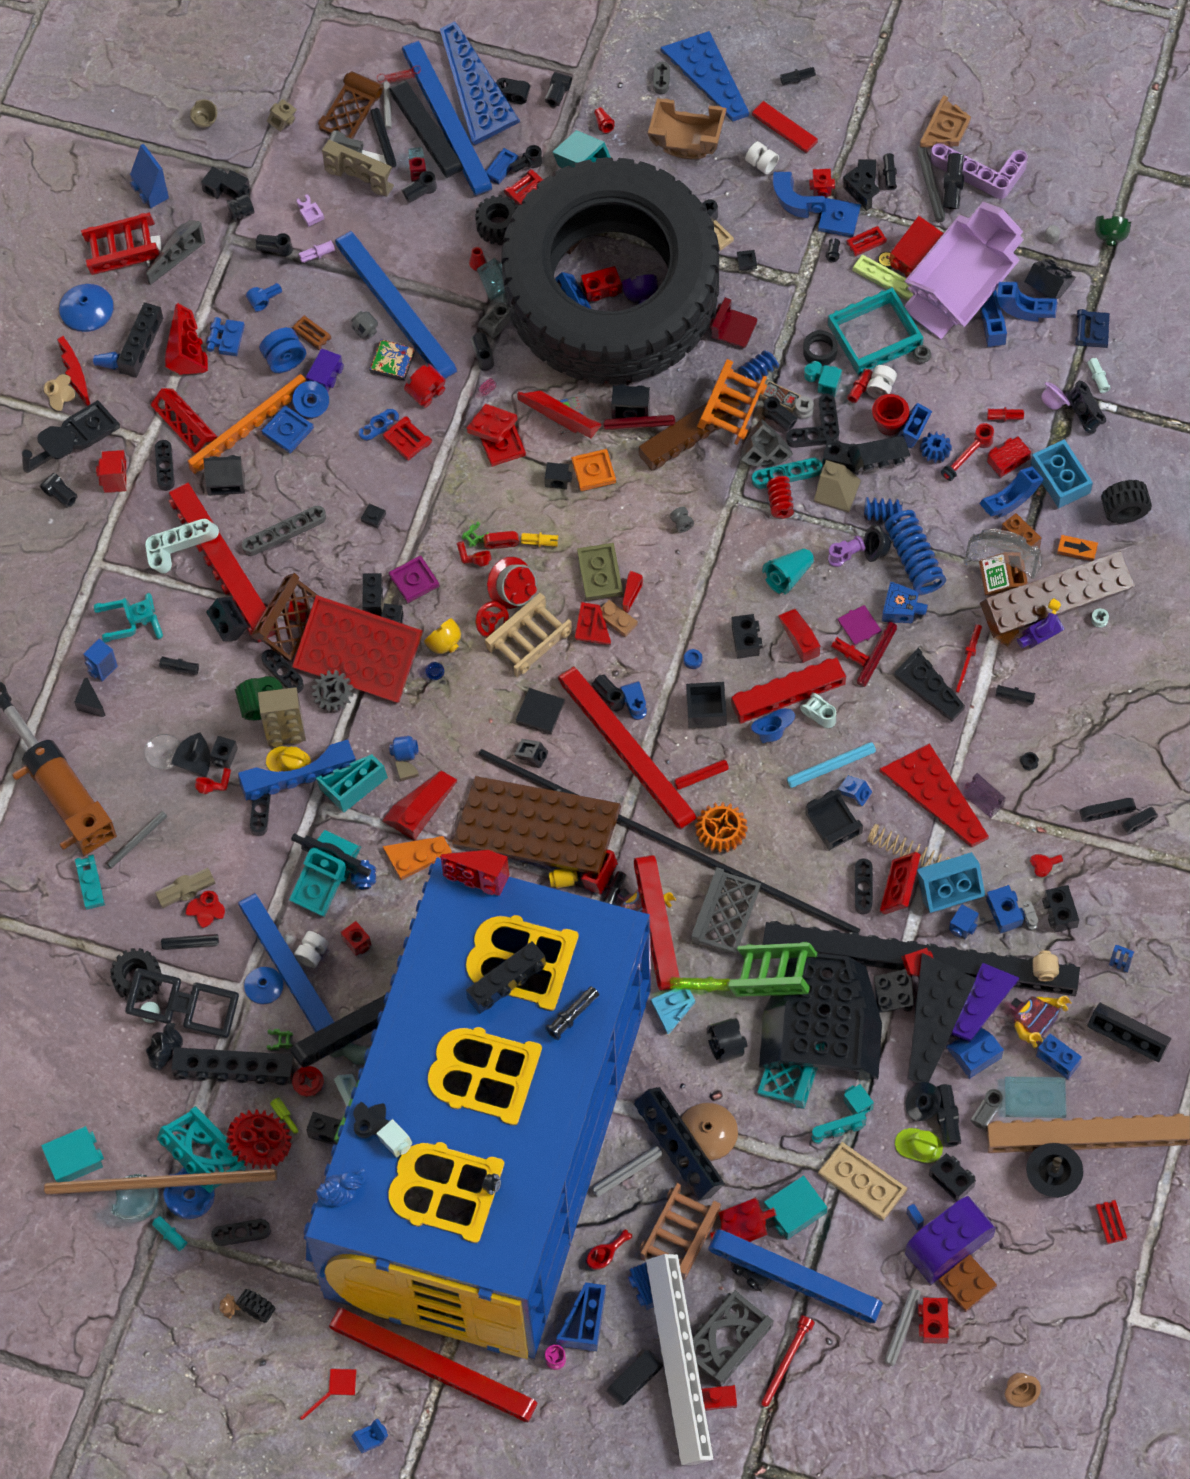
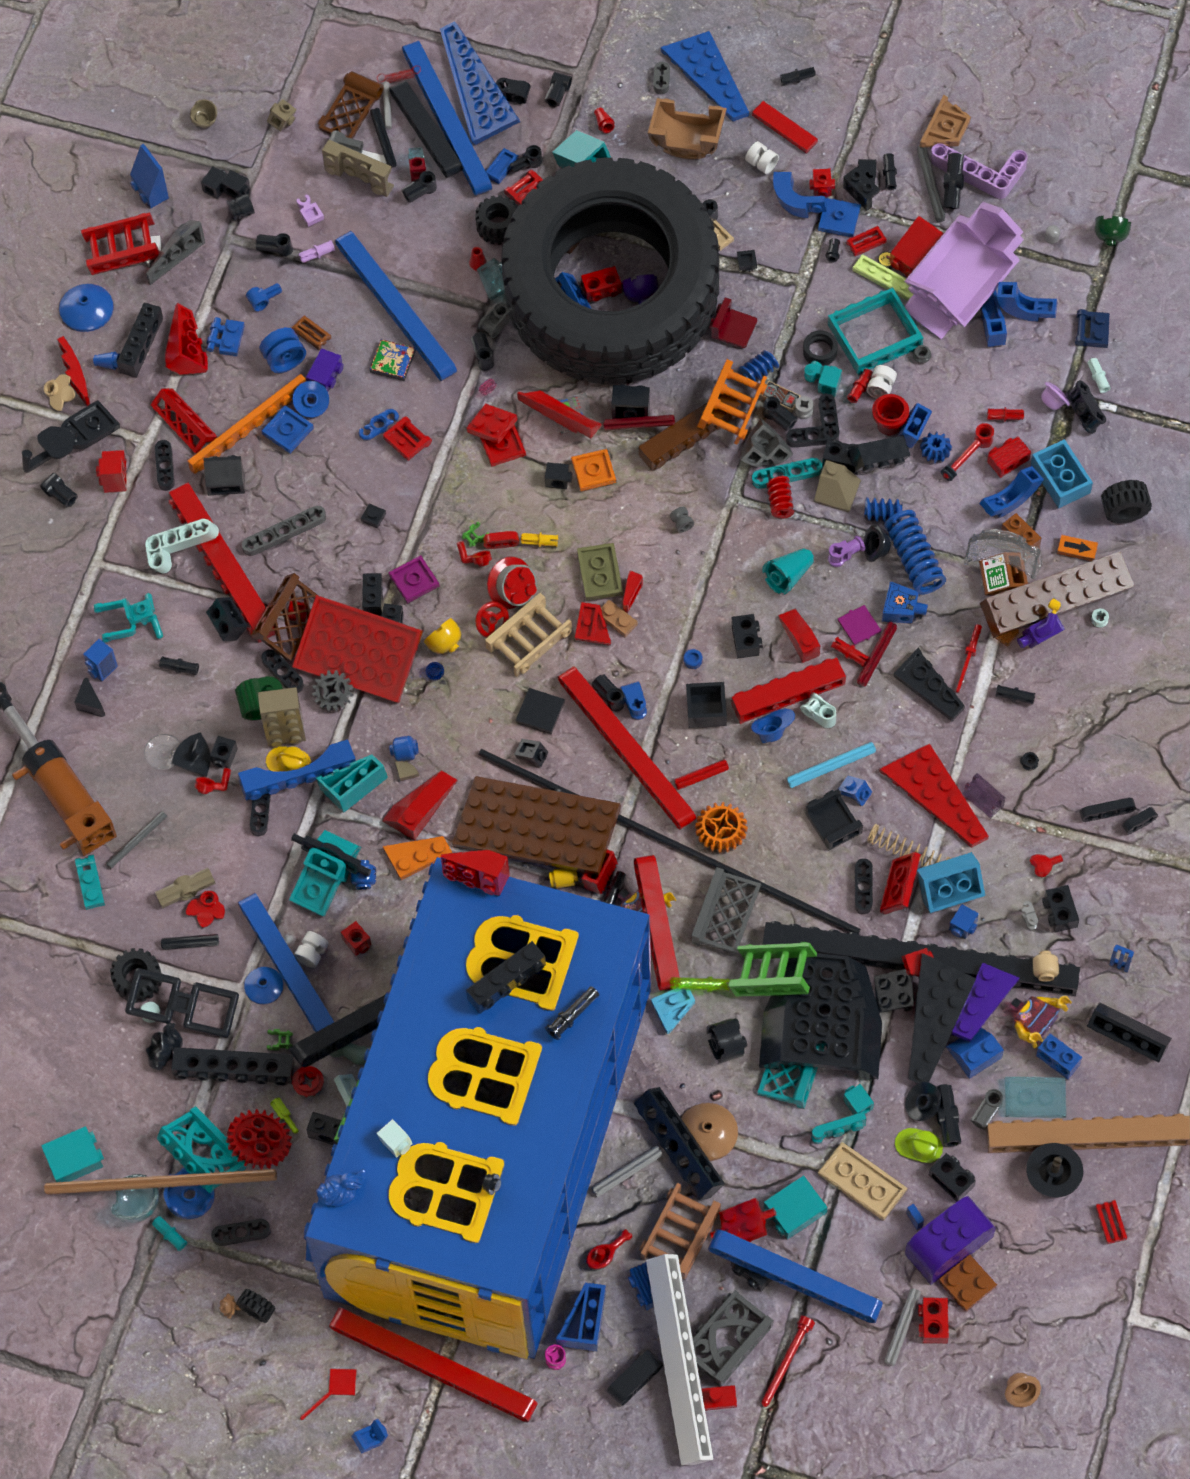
(364, 324): dark grey head -> none
(371, 1117): black plate -> none
(425, 385): red brick -> none
(1005, 919): blue brick -> none
(1049, 278): black slope -> none

